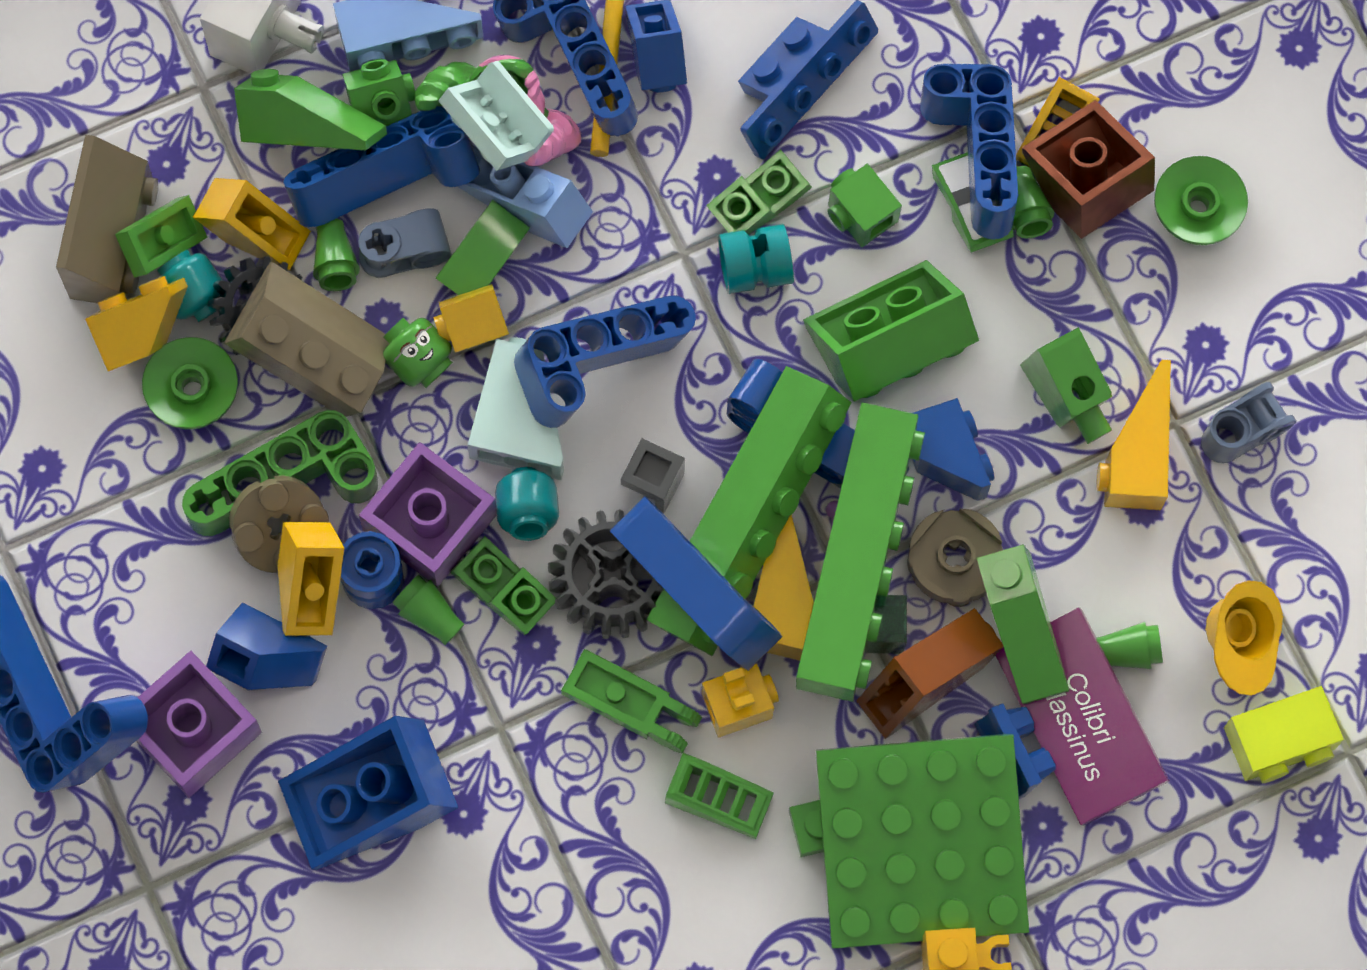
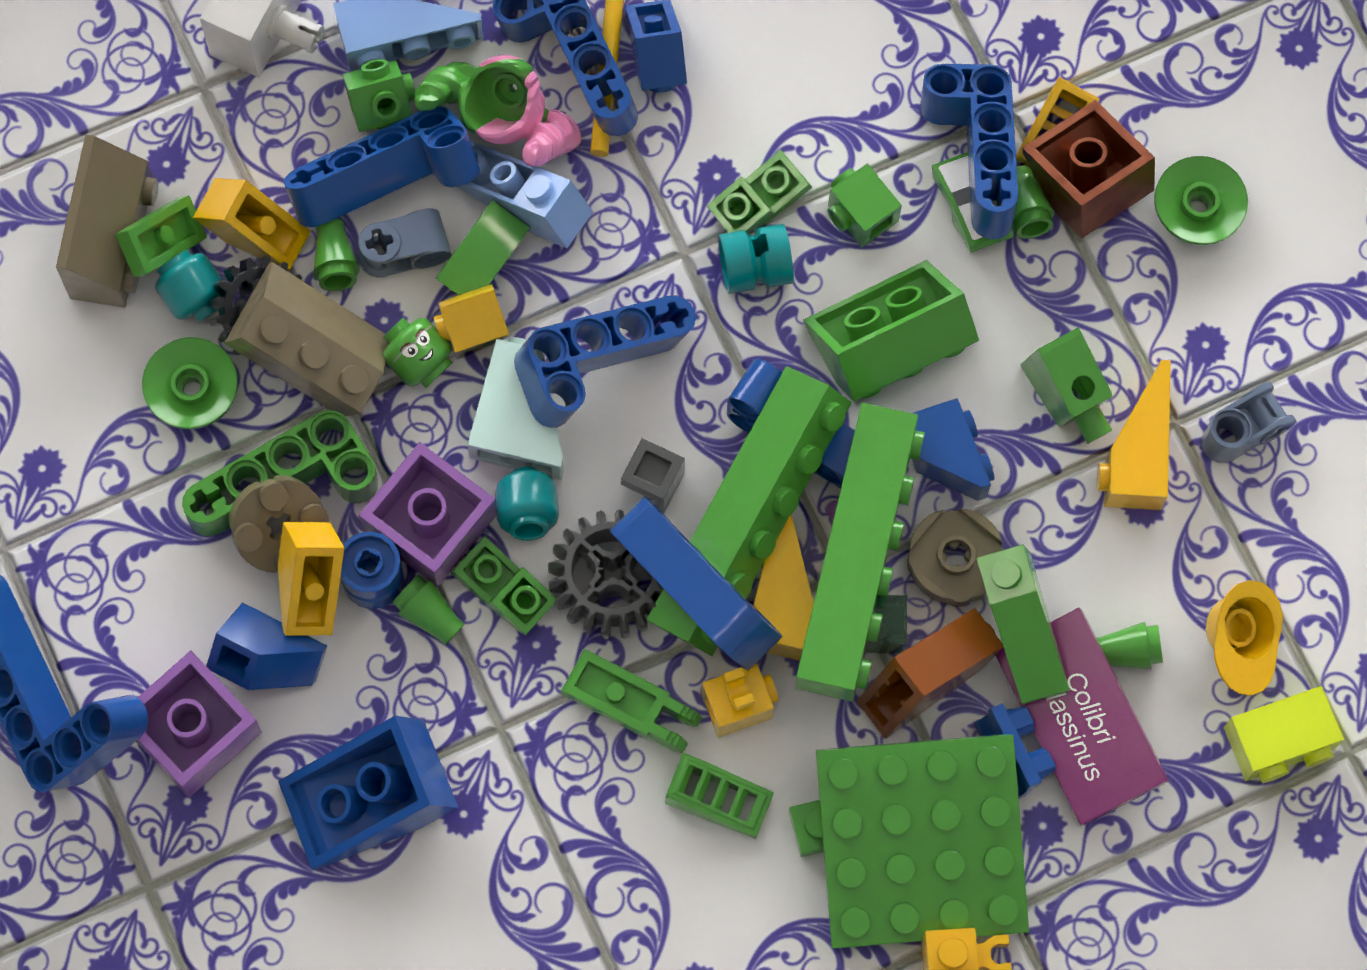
(136, 326): yellow slope -> none
(299, 114): bright green slope -> none
(498, 117): light aqua bracket -> none
(799, 71): blue bracket -> none

